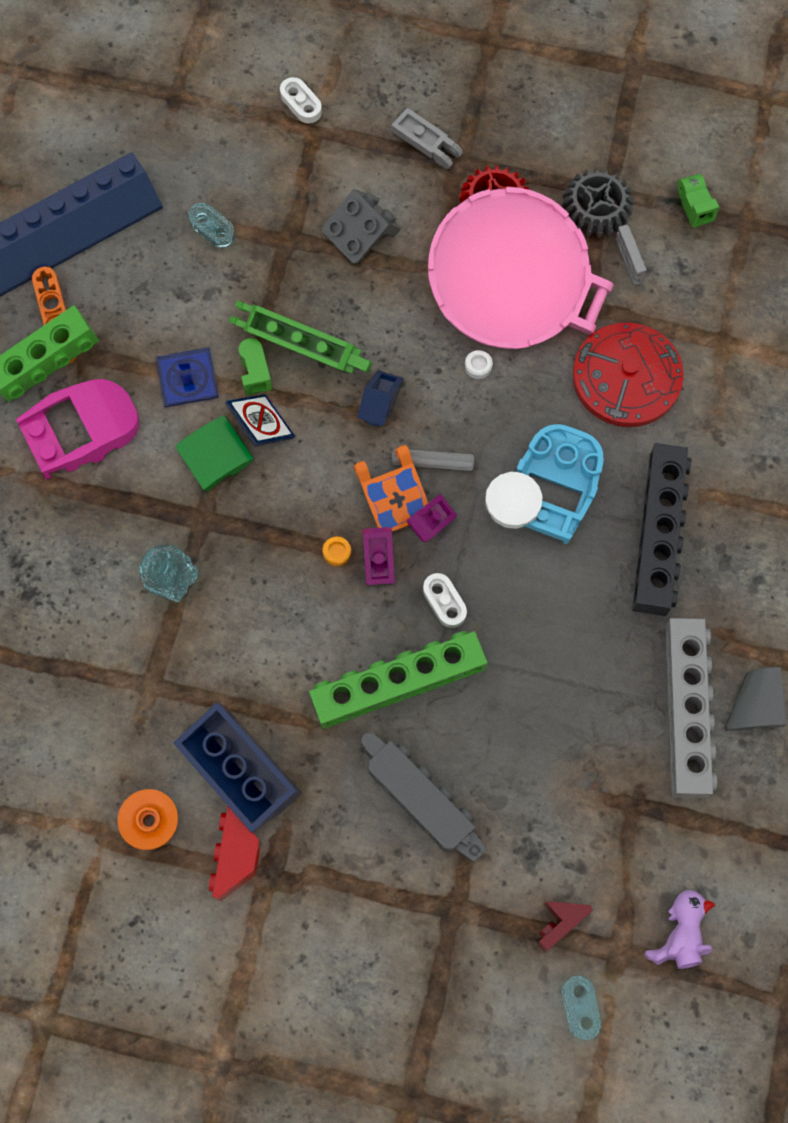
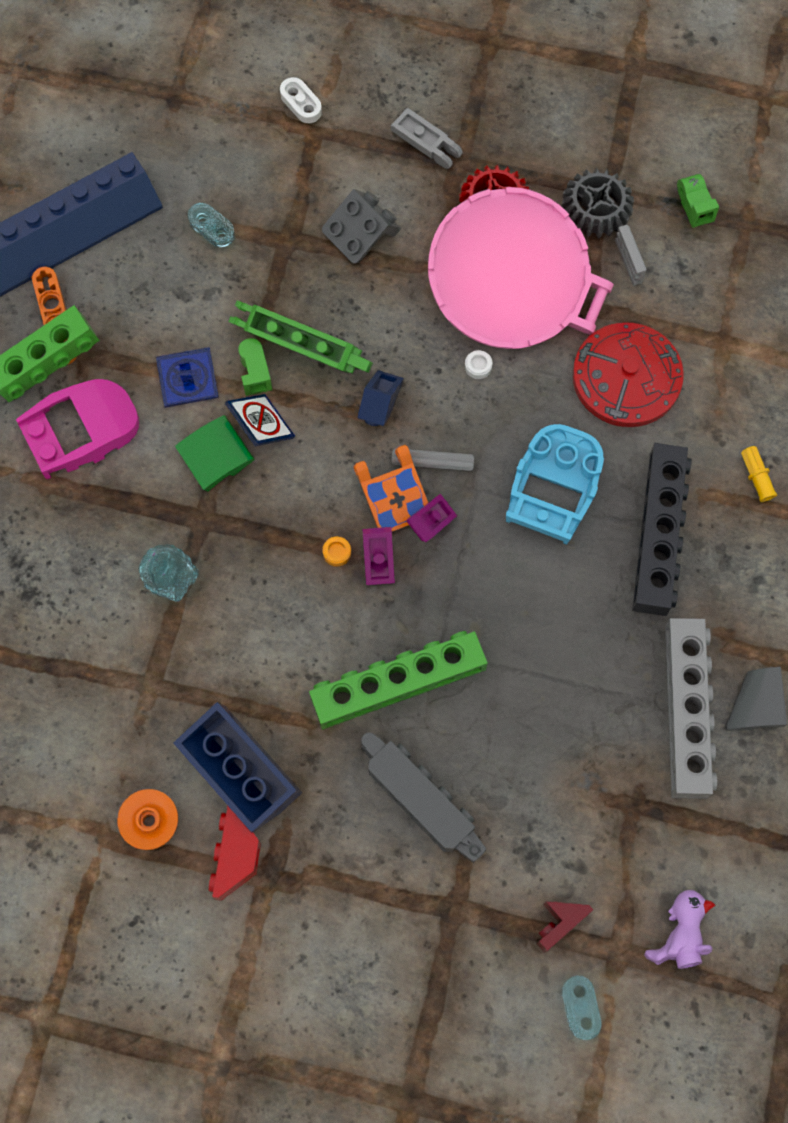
(445, 601): white plate -> none
(513, 500): white tile -> none
(758, 474): none -> yellow axle

